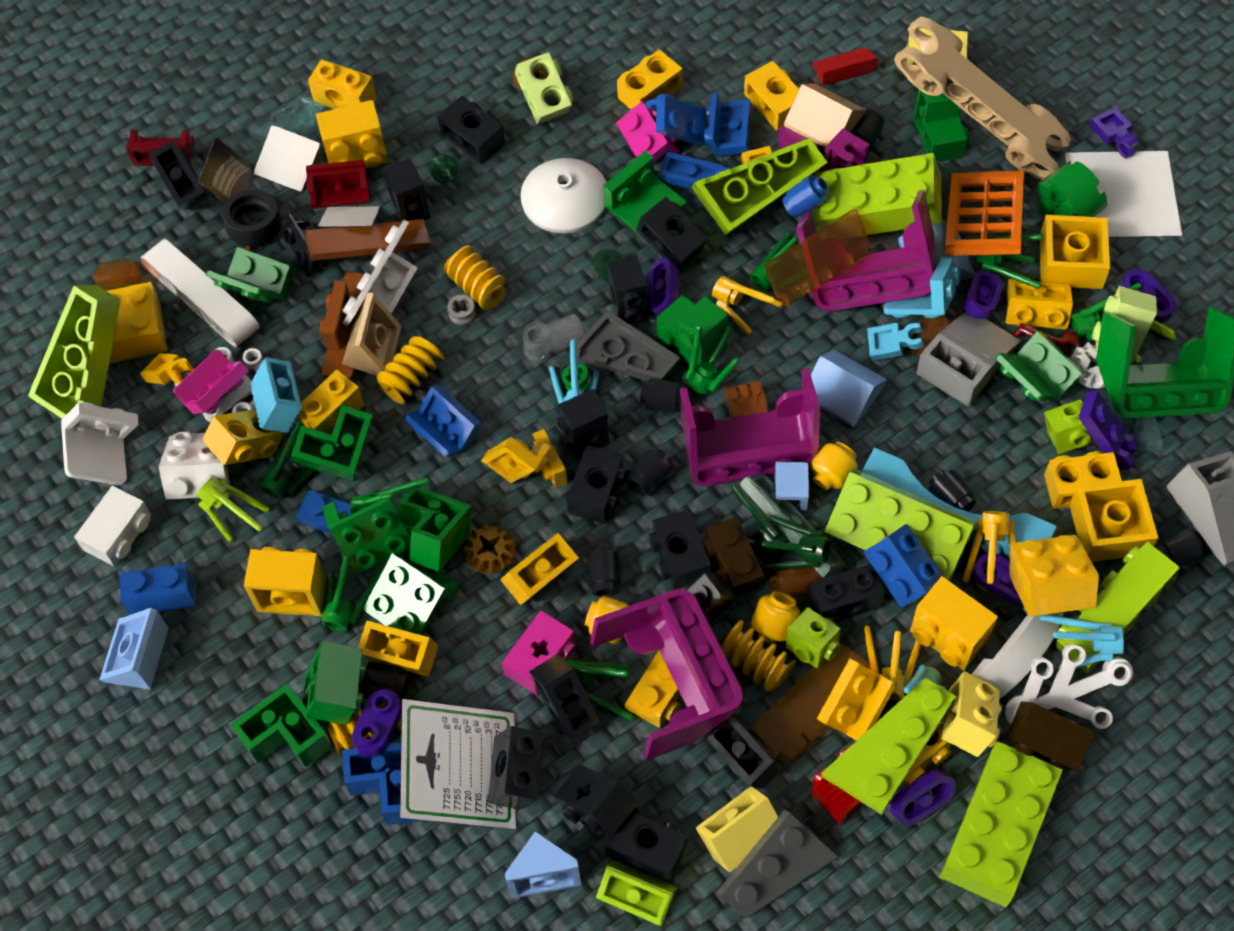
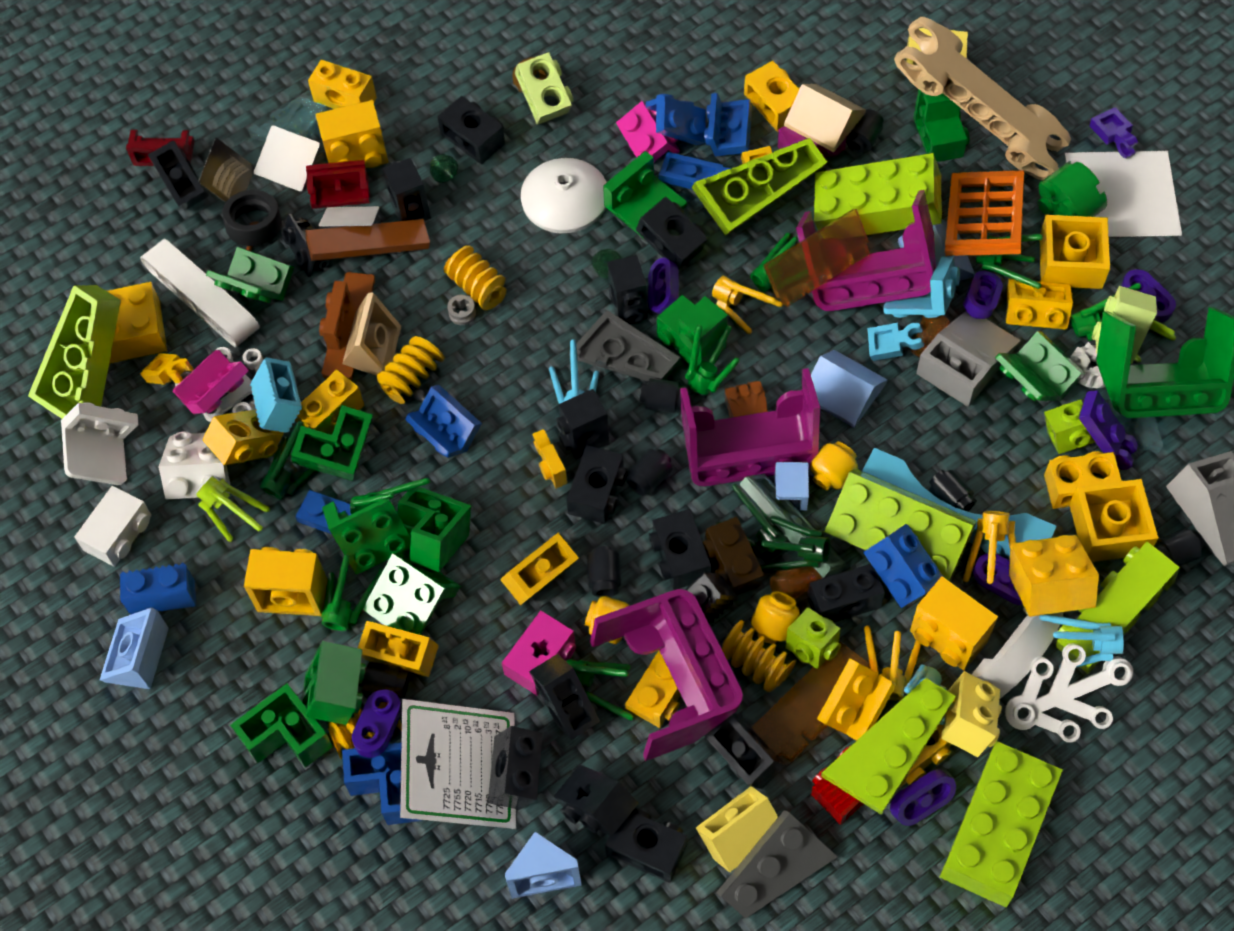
(117, 274): clear orange brick -> none
(387, 279): white bracket -> none
(488, 562): pearl gold gear -> none
(514, 460): yellow bracket -> none
(552, 336): clear piece -> none
(585, 378): green bush -> none
(636, 892): lime slope -> none
(651, 77): yellow brick -> none
(806, 196): blue brick -> none
(845, 66): red slope -> none
(845, 151): magenta hinge -> none
(1049, 736): dark brown brick -> none
(1059, 342): dark red piece -> none

